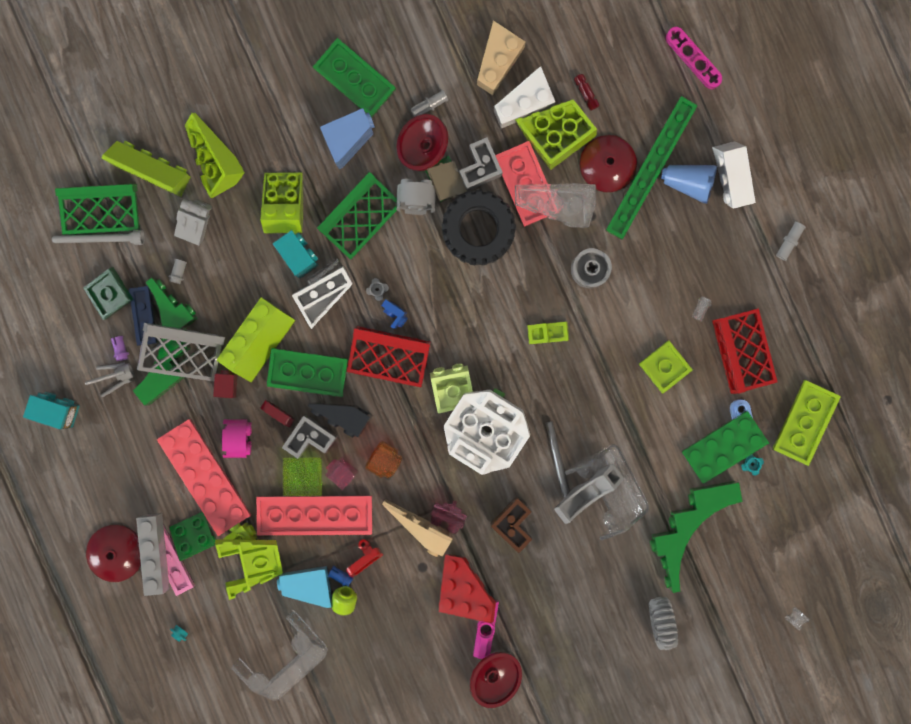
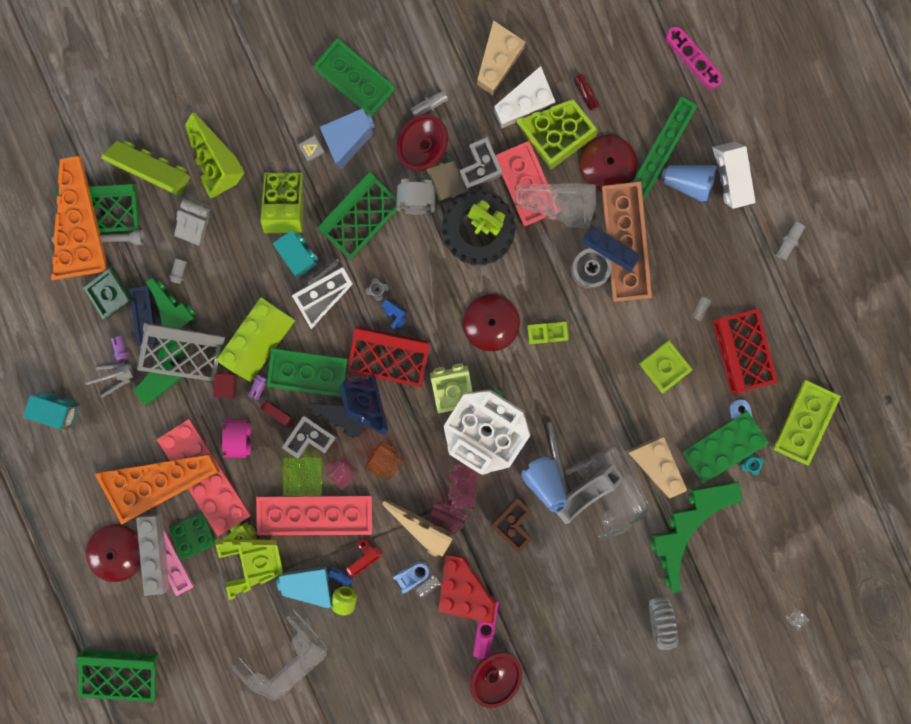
(76, 228): none -> orange wing
(117, 660): none -> green fence
(146, 486): none -> orange wing
(178, 633): teal plate -> none
(258, 385): none -> medium lavender pin
(311, 149): none -> light grey tile
(364, 403): none -> dark blue wing
(409, 578): none -> light blue piece
(428, 586): none -> clear pin
(465, 487): none -> clear pink brick
(483, 220): none -> lime hips
(486, 336): none -> dark red dish
(546, 483): none -> medium blue cone
(611, 248): none -> dark blue plate
(627, 225): none -> nougat arch
(659, 466): none -> tan wedge

